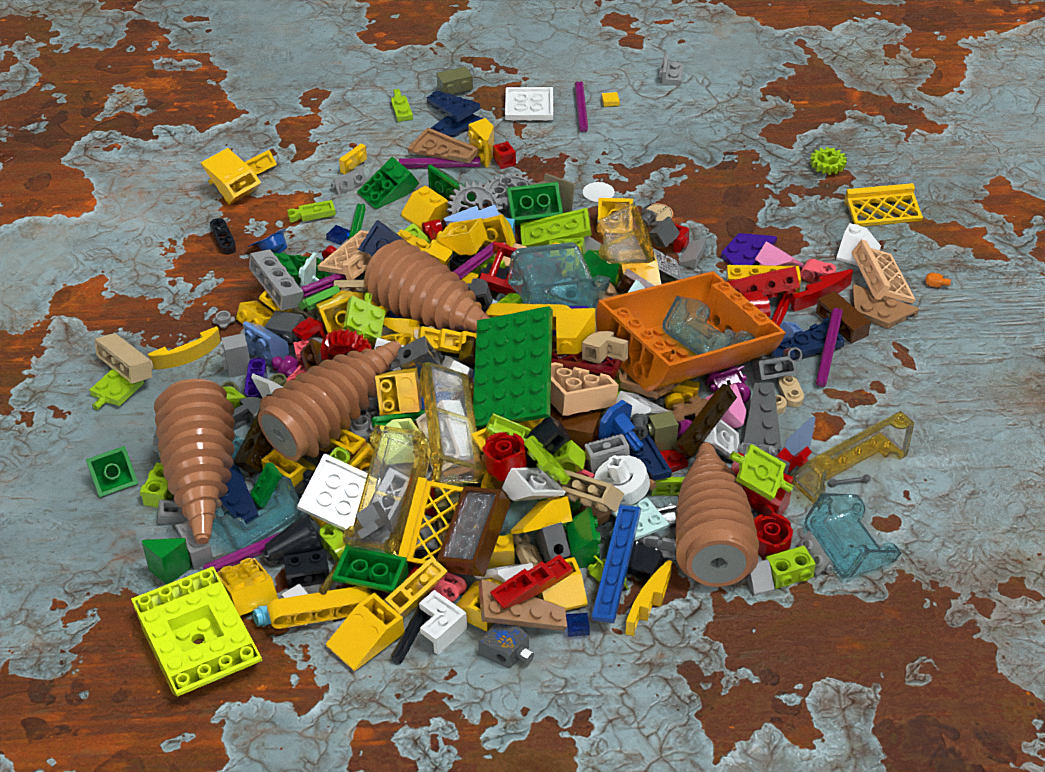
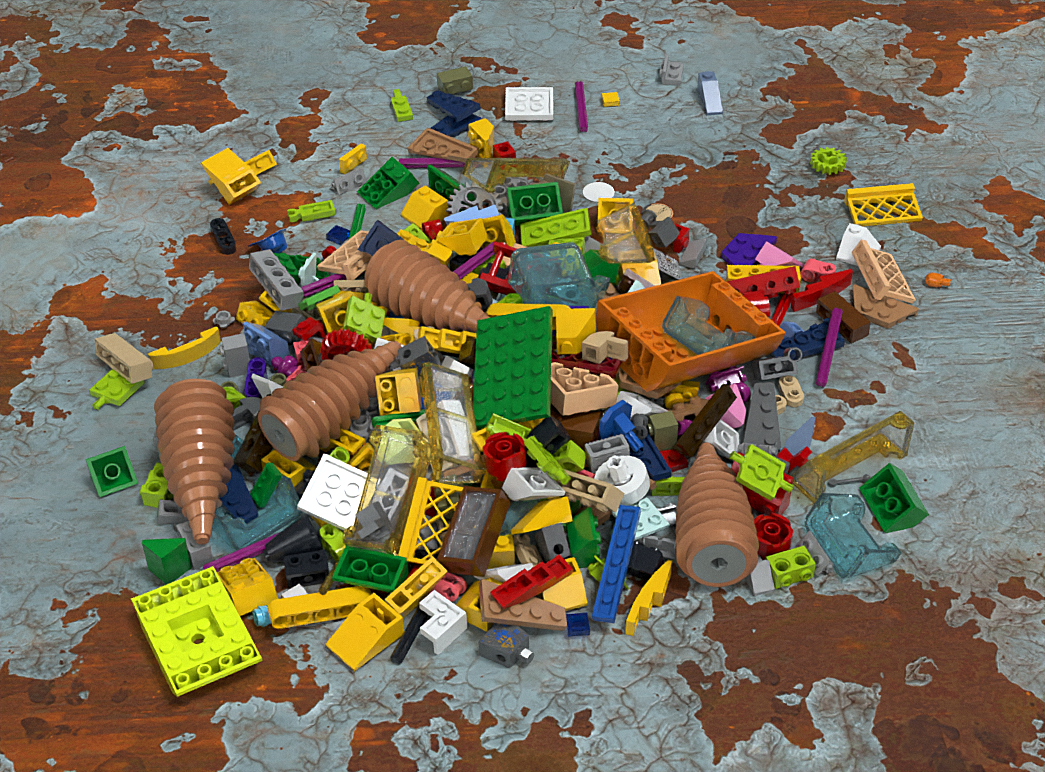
(493, 171): none -> clear yellow windscreen
(709, 93): none -> slope
(893, 499): none -> green slope

